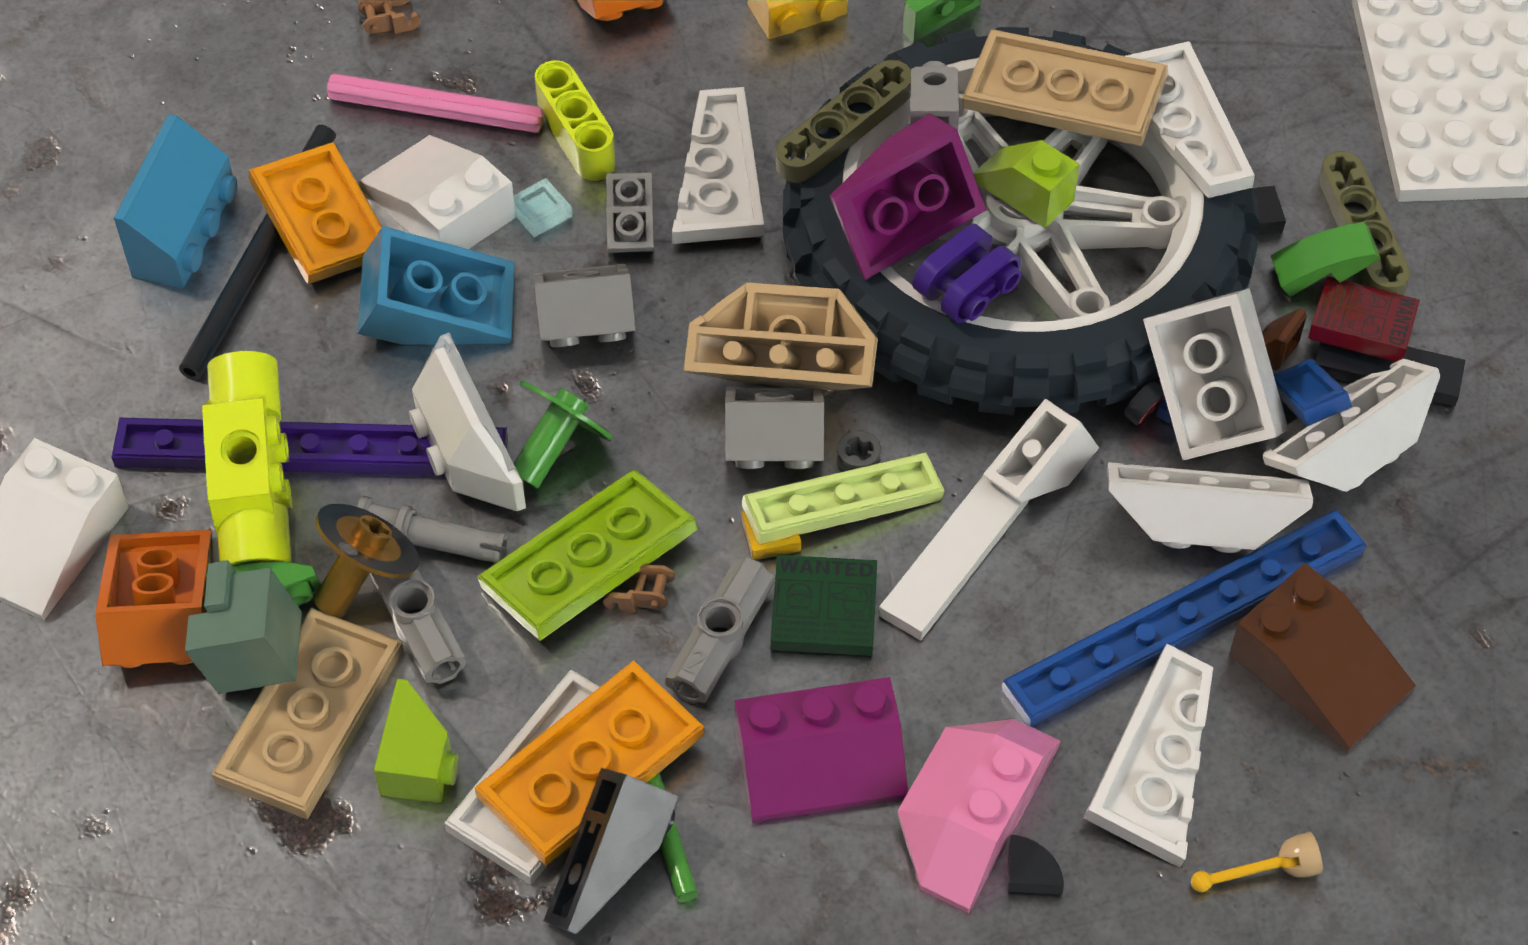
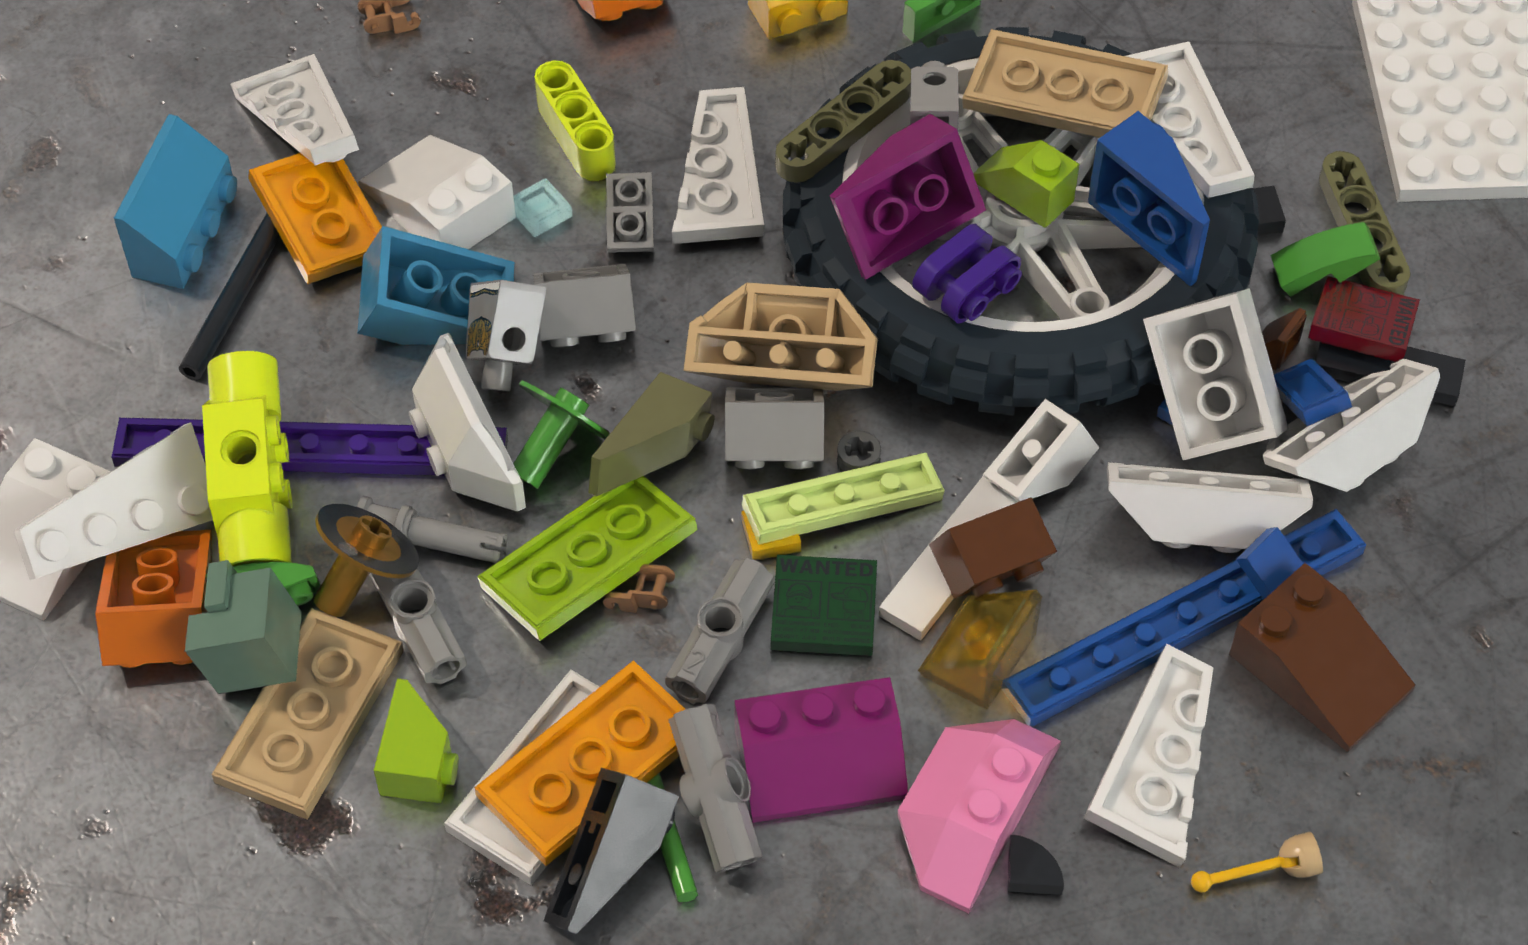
(133, 504): none -> white wing
(300, 109): none -> white wing
(435, 103): bright pink axle -> none
(503, 328): none -> light grey torso
(653, 433): none -> olive slope
(715, 787): none -> light grey piece
(983, 644): none -> clear yellow slope
(993, 548): none -> reddish brown brick
(1145, 402): black tile -> none
(1150, 194): none -> blue slope
(1269, 561): none -> blue tile

